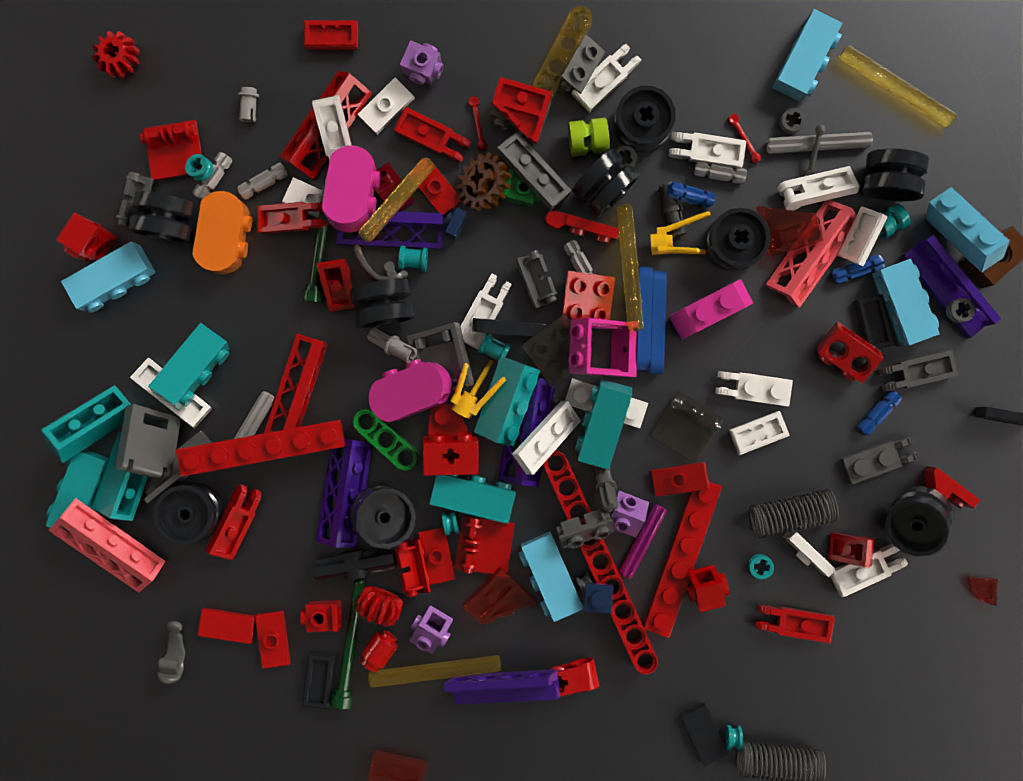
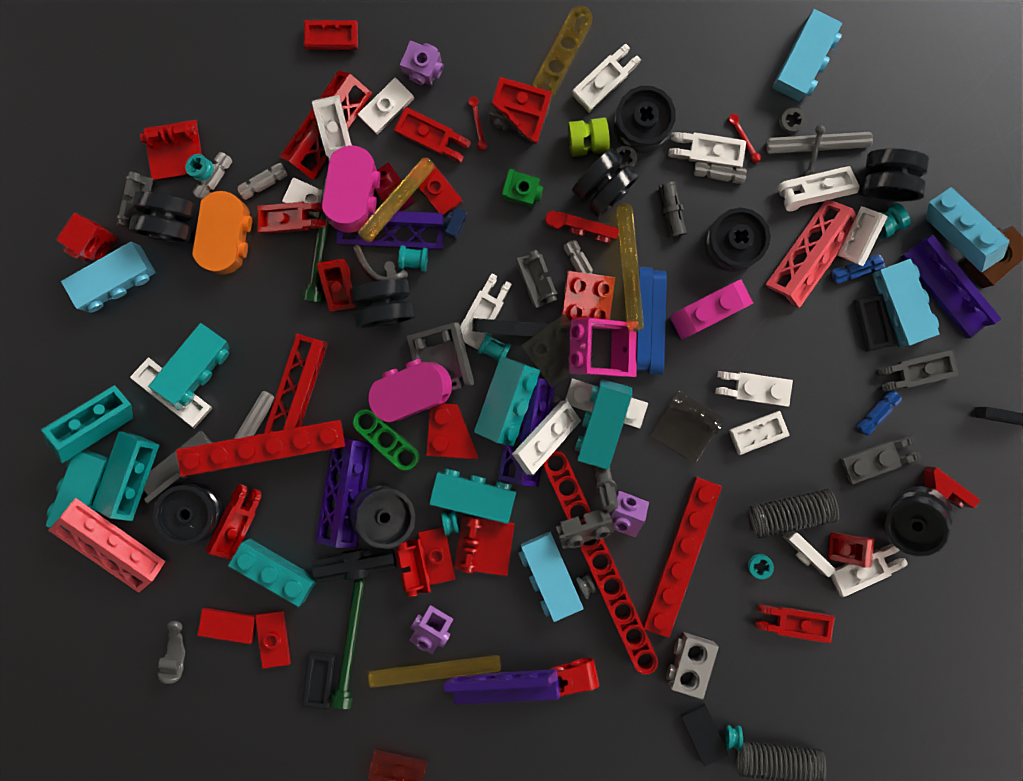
(109, 47): red gear -> none
(148, 446): dark grey container -> none
(248, 104): light grey pin -> none
(273, 572): none -> teal brick
(329, 609): red brick -> none
(379, 606): red gear -> none
(379, 651): red brick -> none
(392, 345): light grey axle -> none
(464, 455): red brick -> none
(466, 403): yellow plant -> none
(484, 182): reddish brown gear -> none
(498, 598): clear red wing -> none
(533, 171): dark grey panel -> none
(581, 65): dark grey hinge -> none
(598, 597): dark blue plate -> none
(642, 541): magenta axle -> none
(663, 243): yellow plant -> none
(680, 479): red plate -> none
(691, 194): blue axle -> none
(700, 665): none -> light grey brick
(707, 588): red brick -> none
(790, 229): clear red wing -> none
(853, 347): red brick -> none
(898, 86): clear yellow axle -> none
(967, 314): dark grey bush -> none
(984, 588): clear red tile -> none

